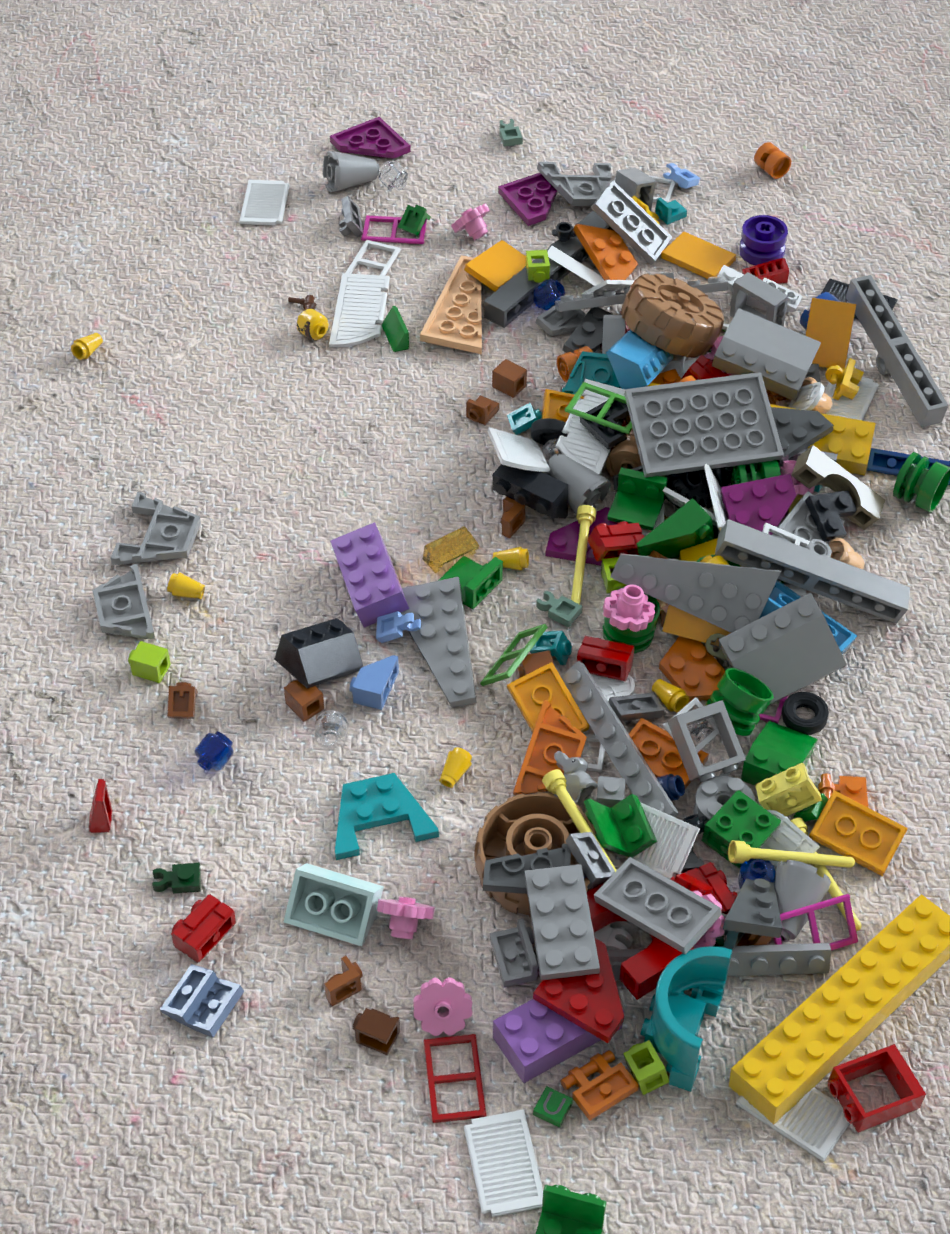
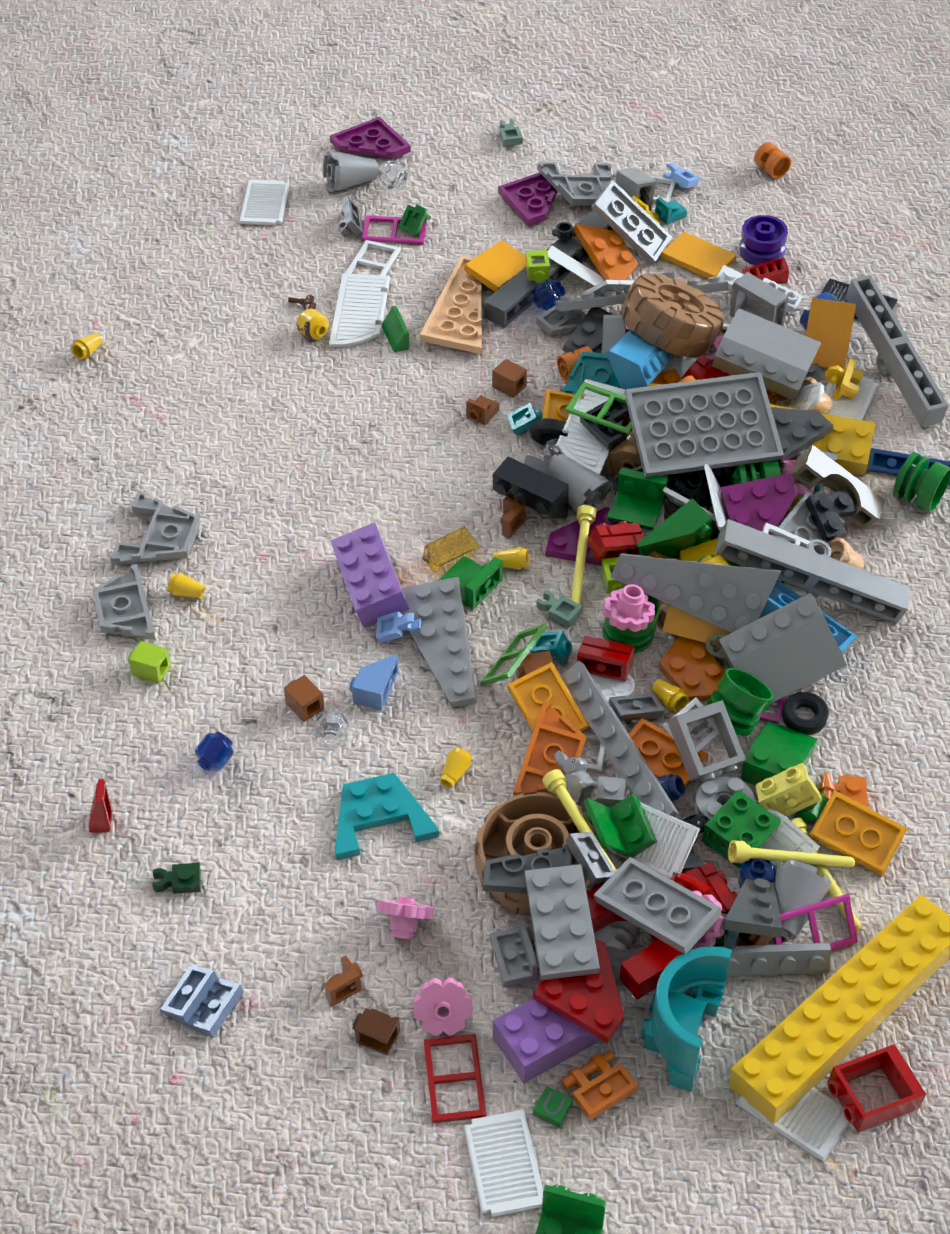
(182, 701): dark orange bracket -> none
(203, 927): red brick -> none
(319, 653): slope -> none
(332, 904): light aqua slope -> none
(472, 222): bright pink plant -> none
(518, 451): white piece -> none
(646, 1067): lime brick -> none

